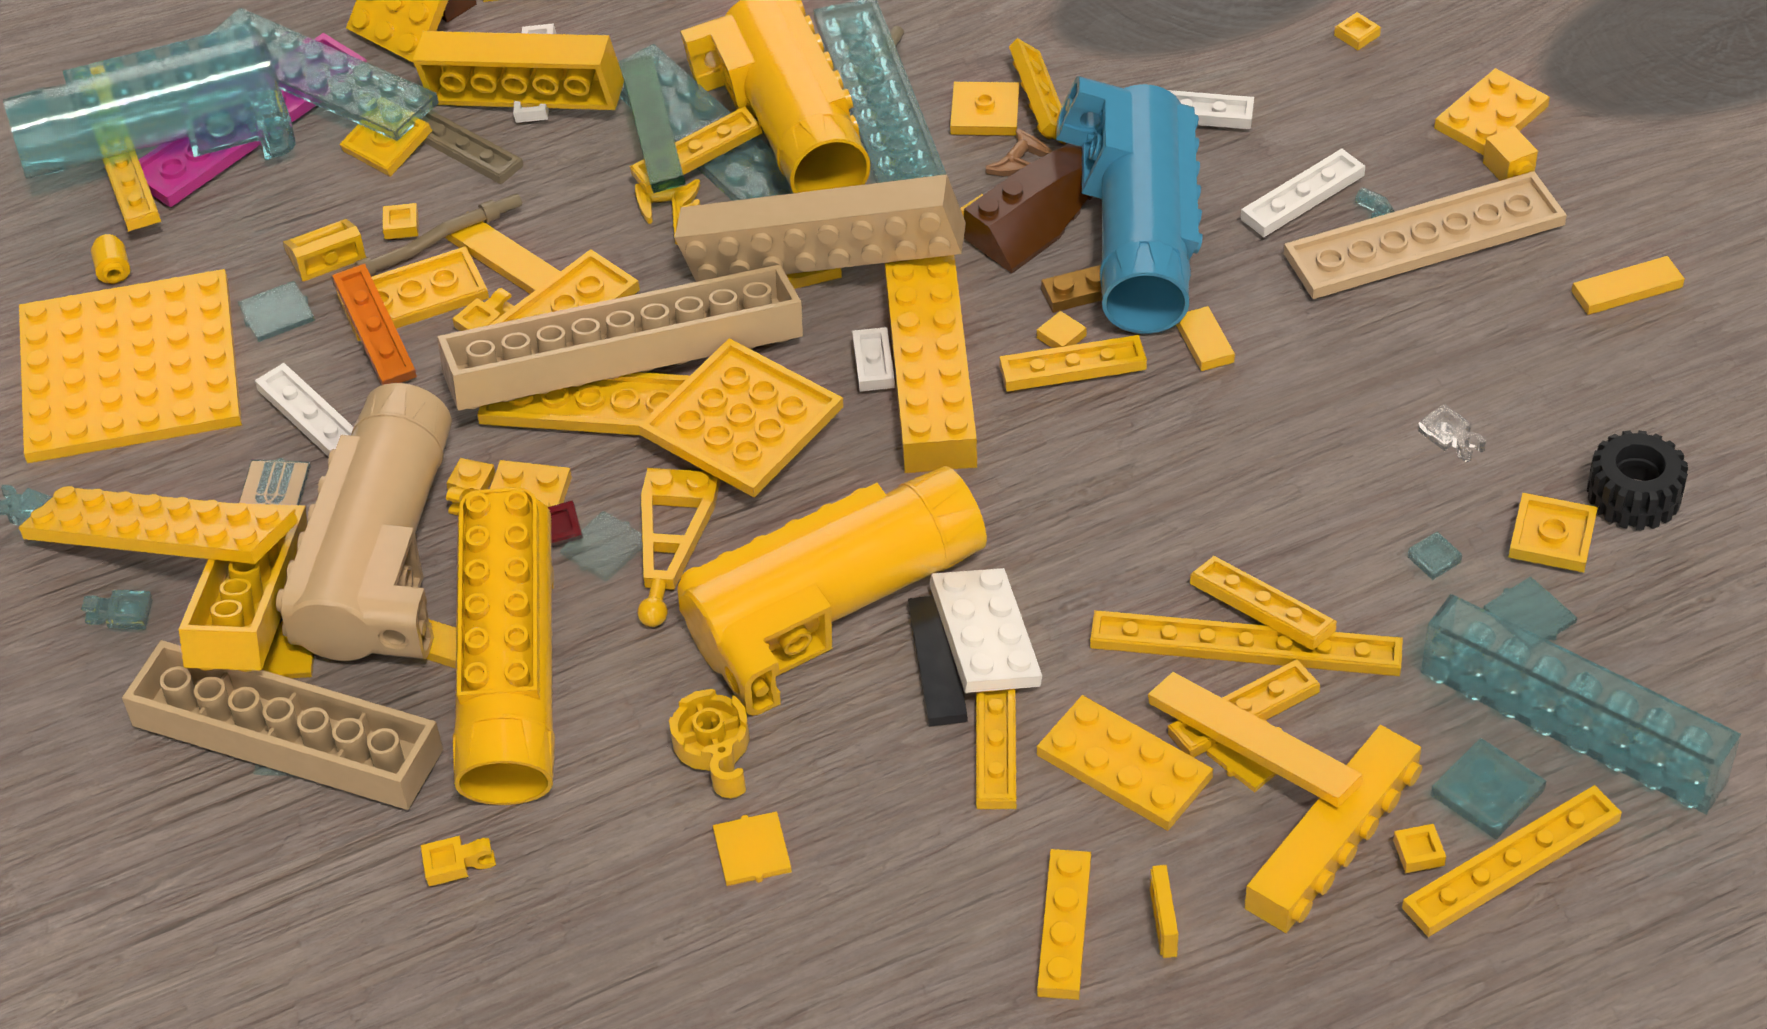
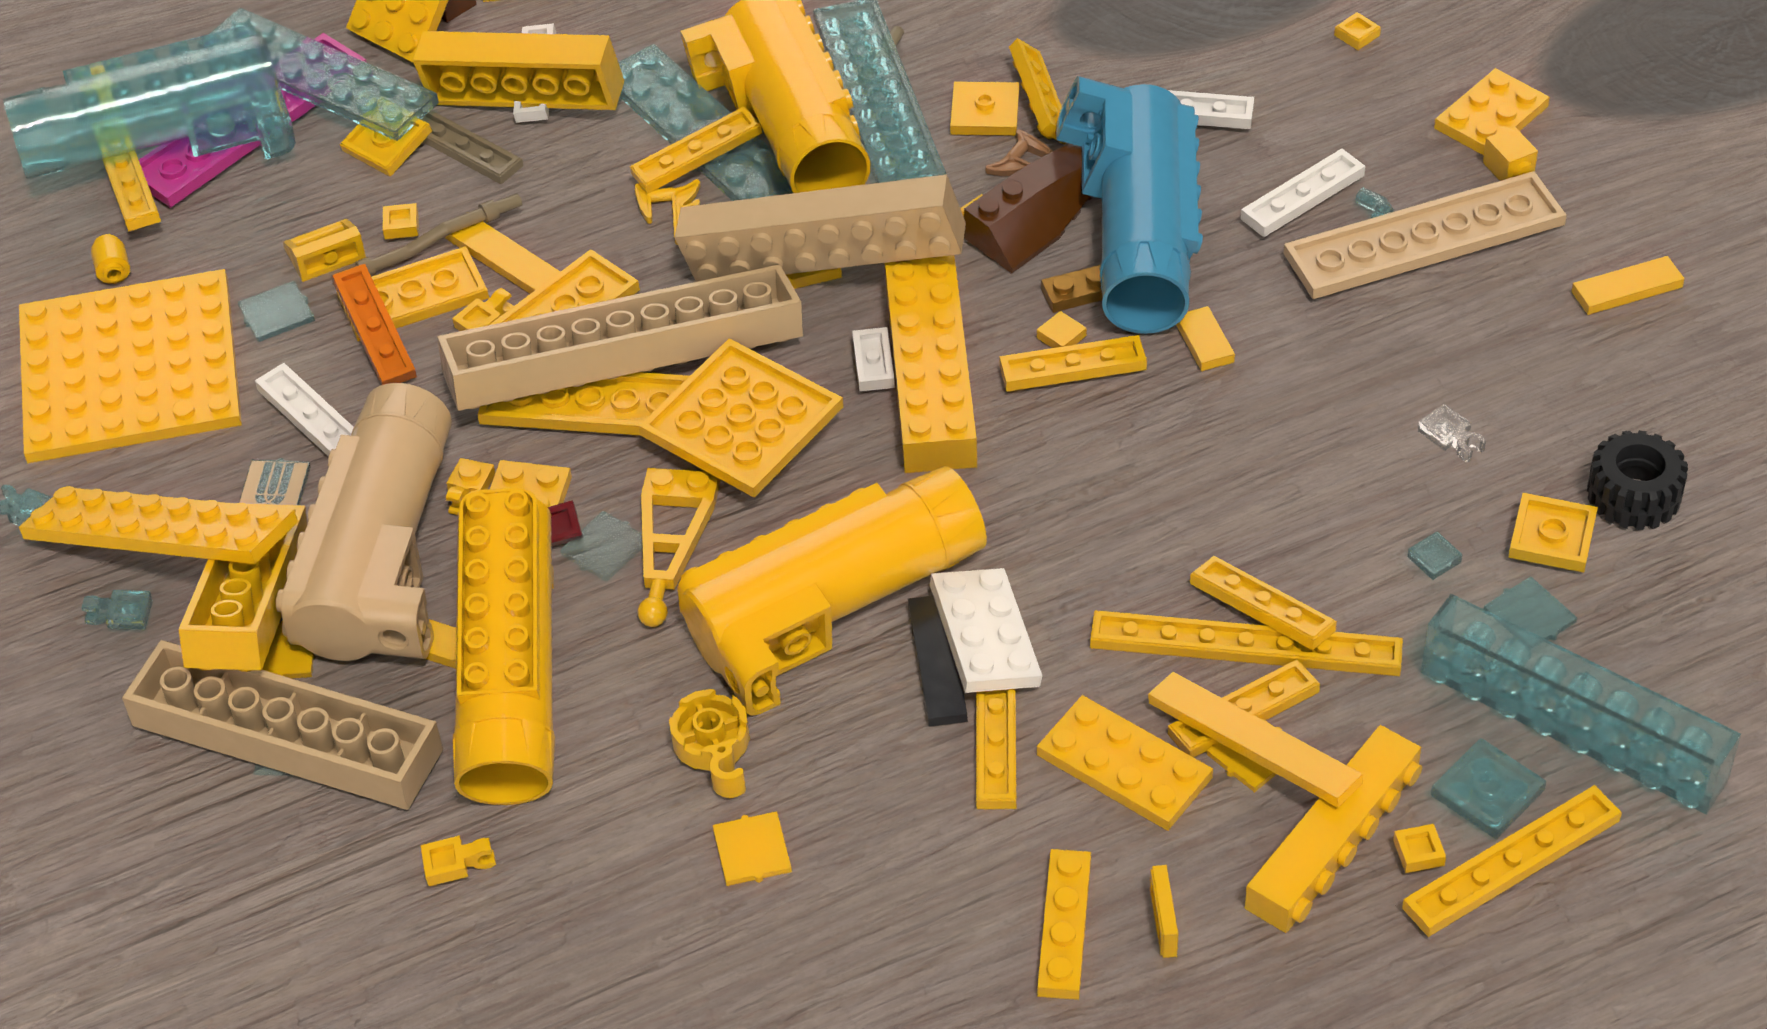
(652, 124): clear green tile -> none

